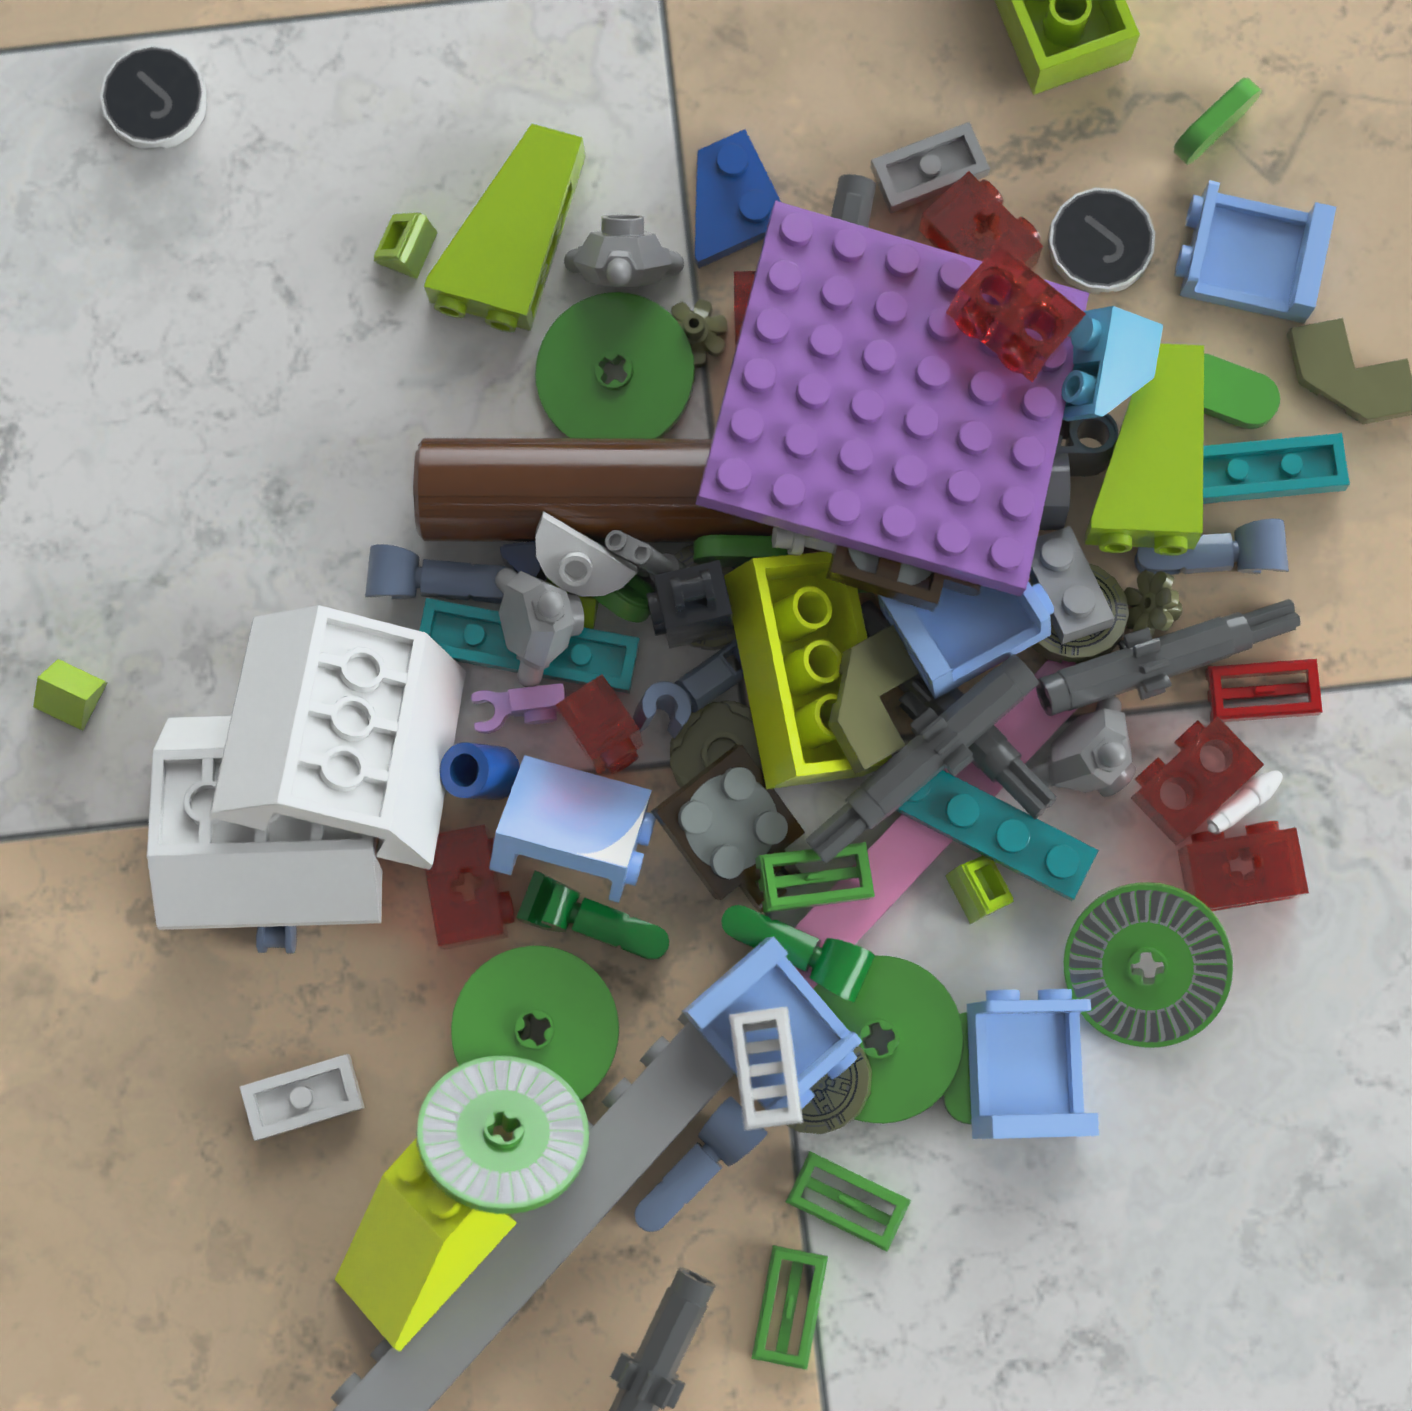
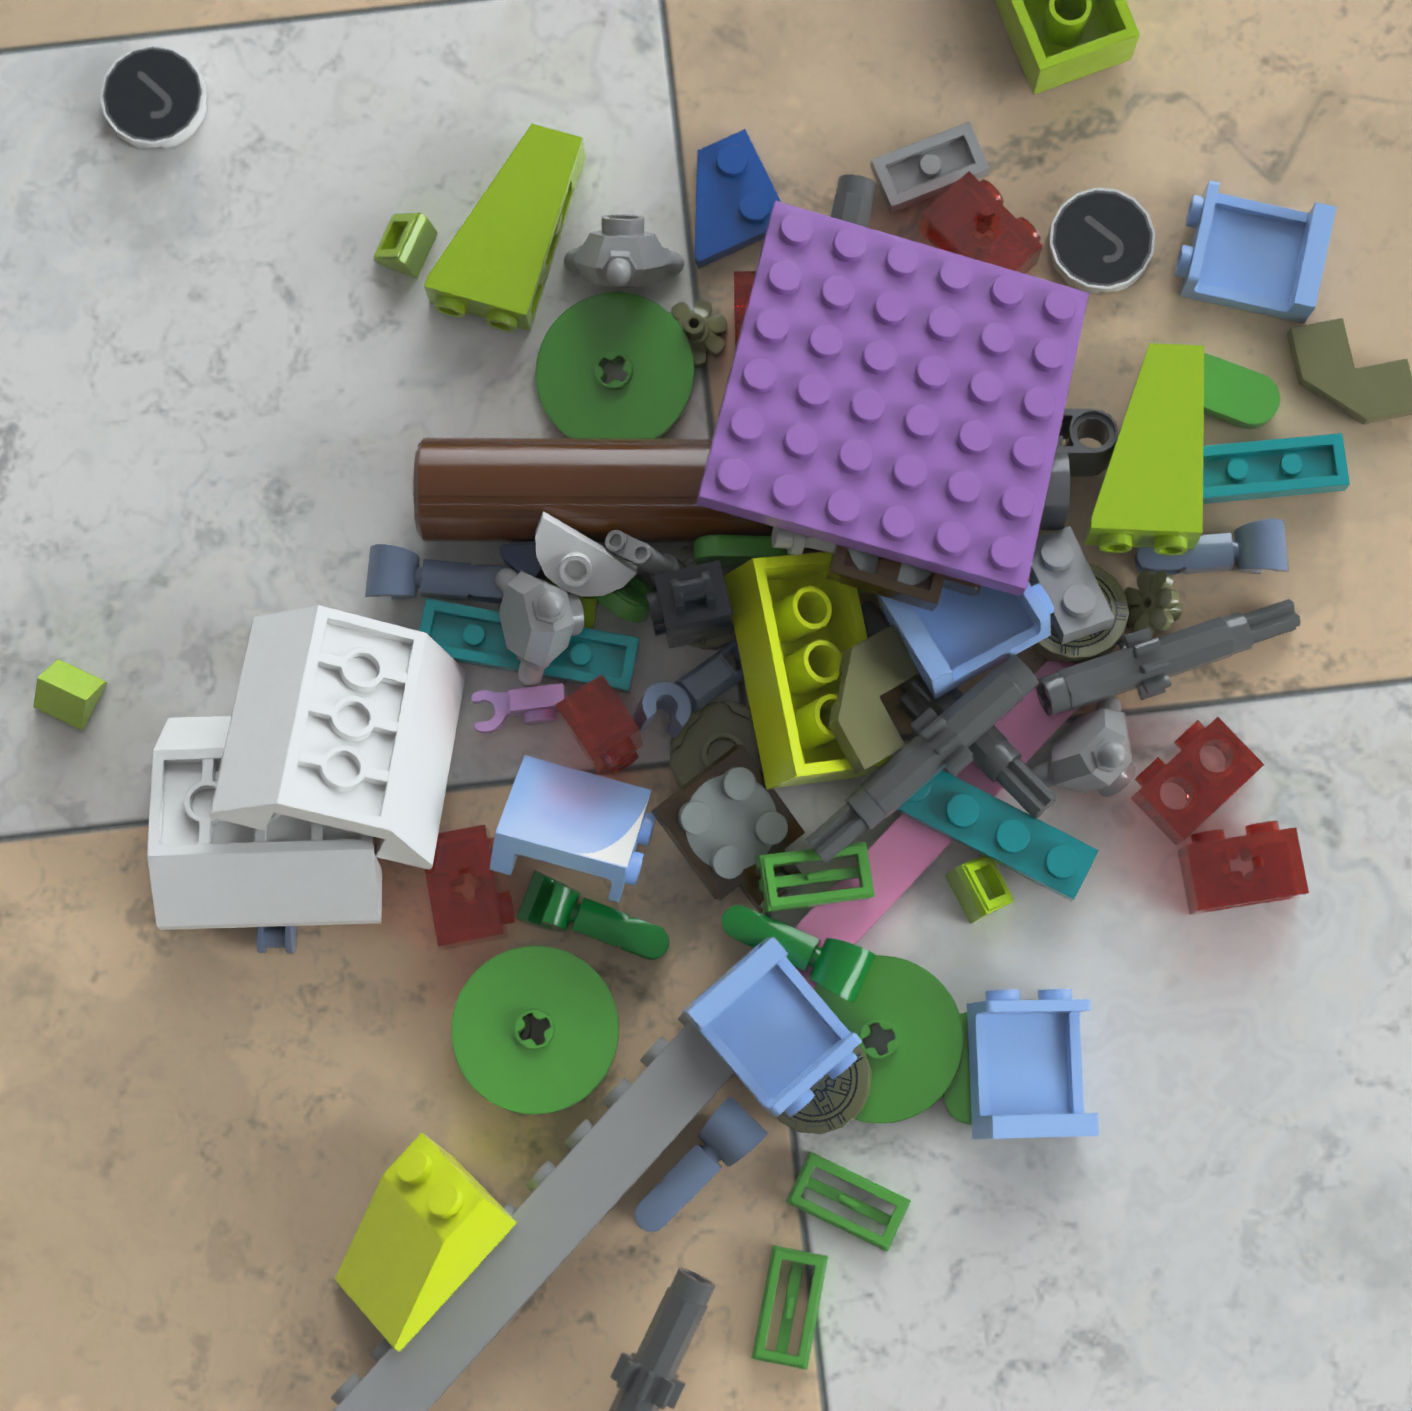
(302, 1097): white plate -> none
(479, 771): blue brick -> none
(480, 1167): piece -> none
(762, 1020): white slope -> none
(1024, 304): clear red brick -> none
(1111, 361): medium azure slope -> none
(1177, 932): piece -> none
(1216, 120): bright green tile -> none
(1217, 694): red tile -> none
(1251, 796): white piece -> none

